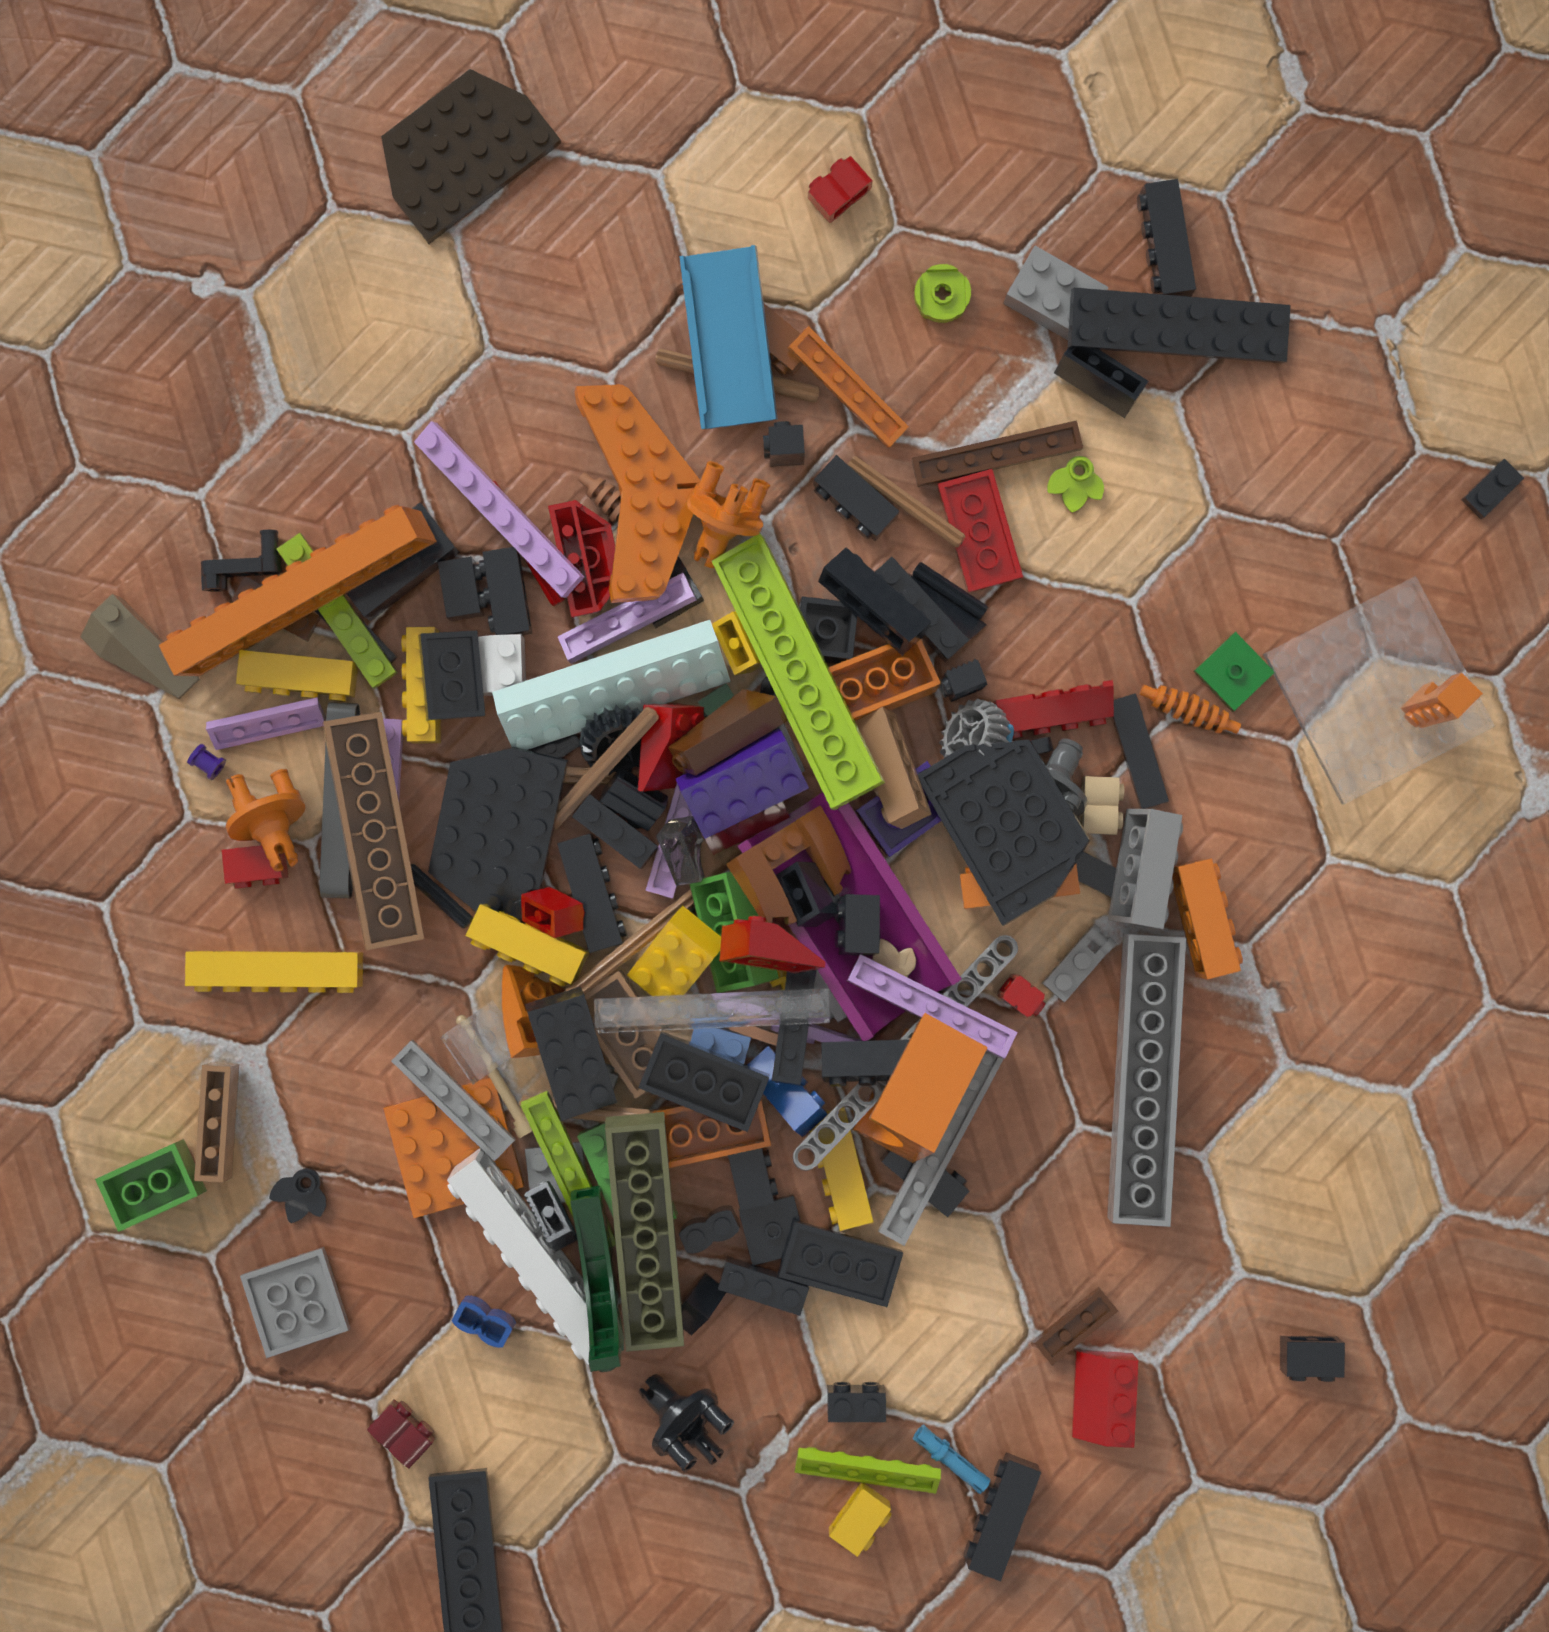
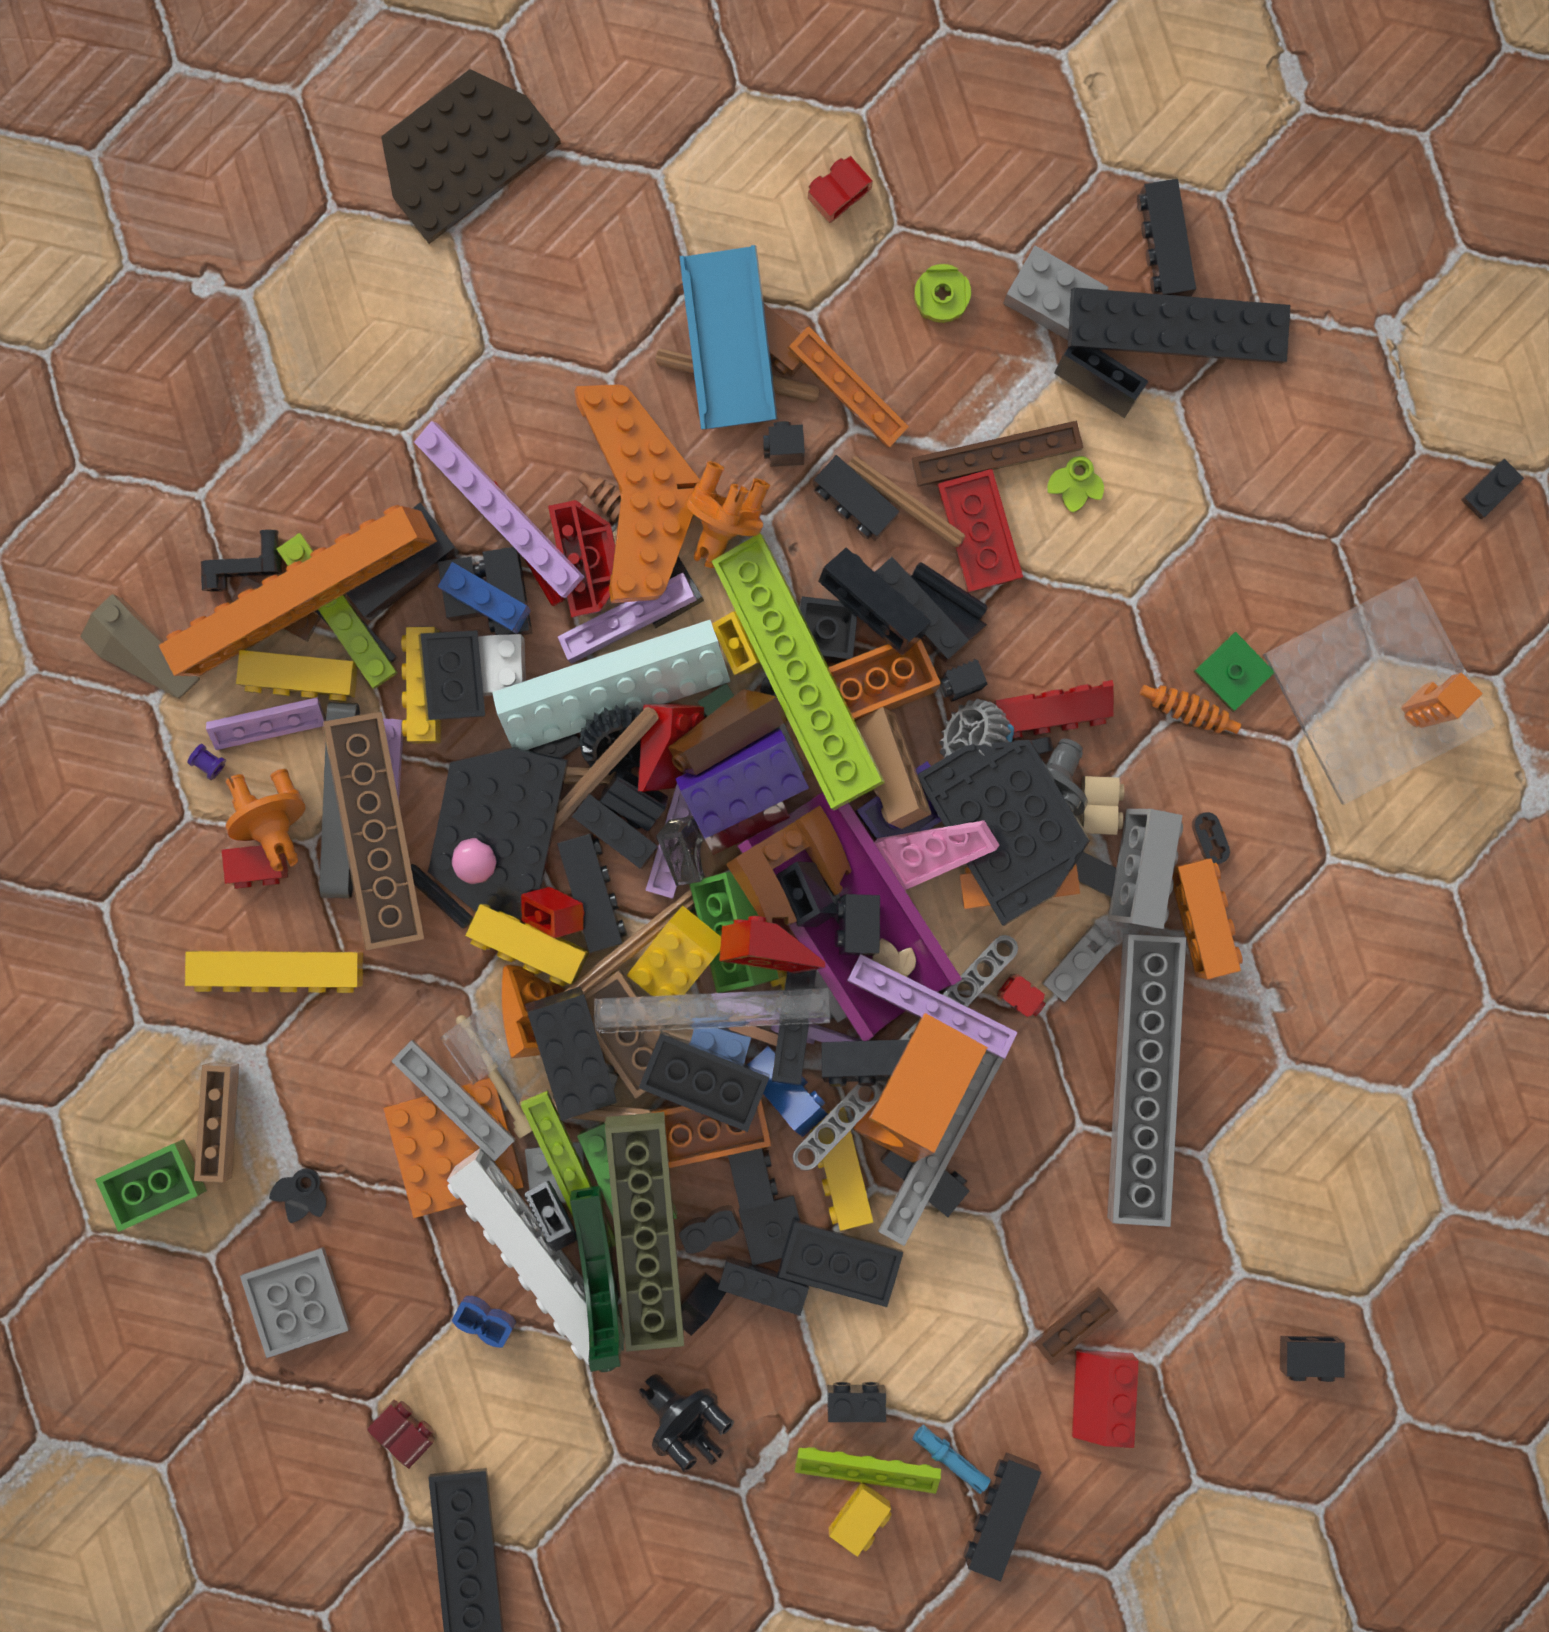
(473, 861): none -> bright pink hair
(484, 598): none -> blue brick
(932, 852): none -> bright pink wing
(1138, 752): black tile -> none
(1217, 836): none -> black beam

